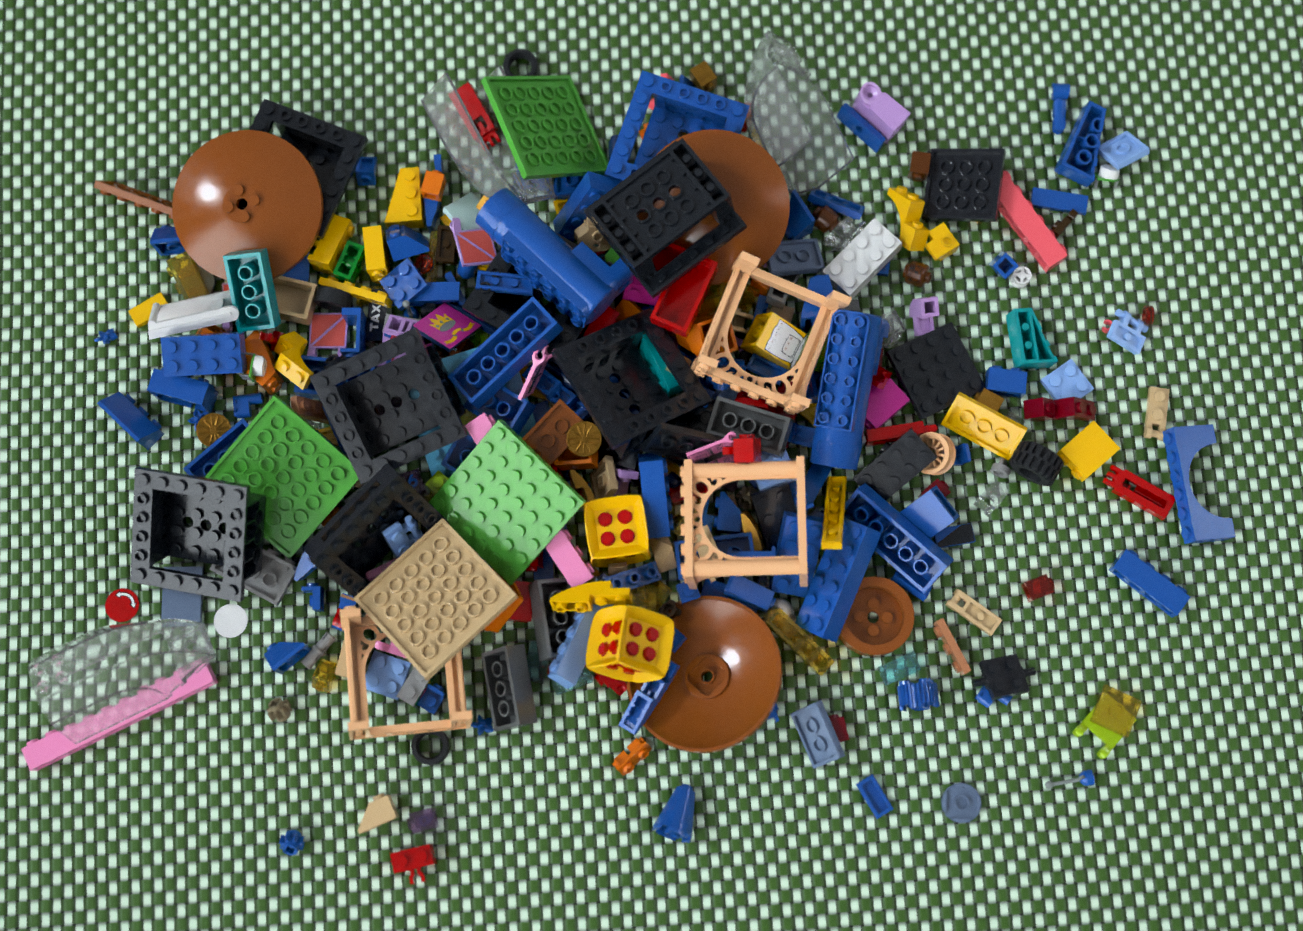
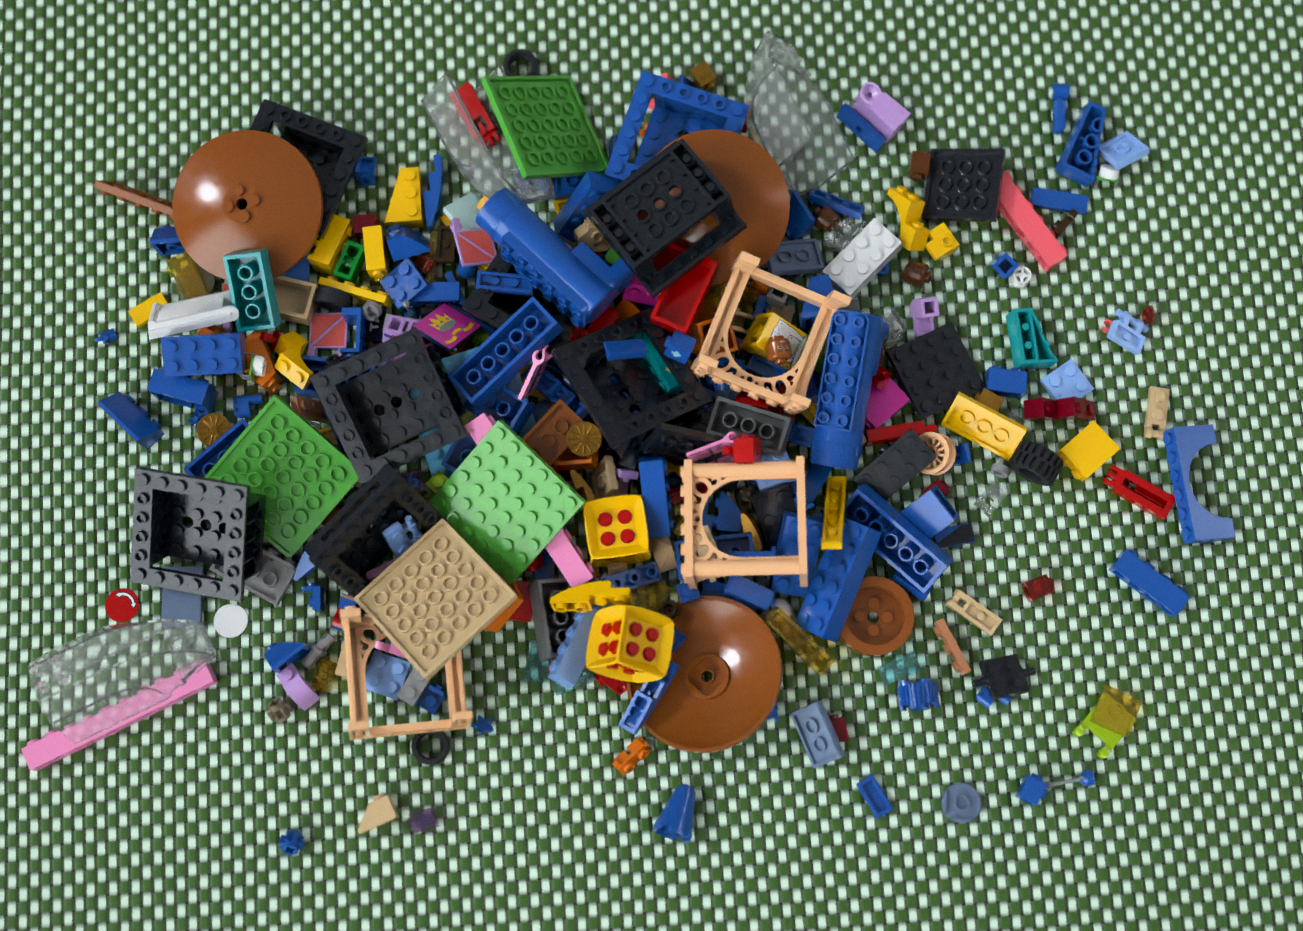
(297, 687): none -> lavender brick
(364, 221): none -> dark red brick
(371, 310): none -> light grey tile
(413, 859): red brick -> none
(433, 185): orange brick -> none
(509, 687): dark grey brick -> none
(577, 333): none -> clear red tile
(625, 349): none -> blue slope
(679, 346): none -> blue brick
(778, 350): none -> dark orange head
(1032, 789): none -> blue brick

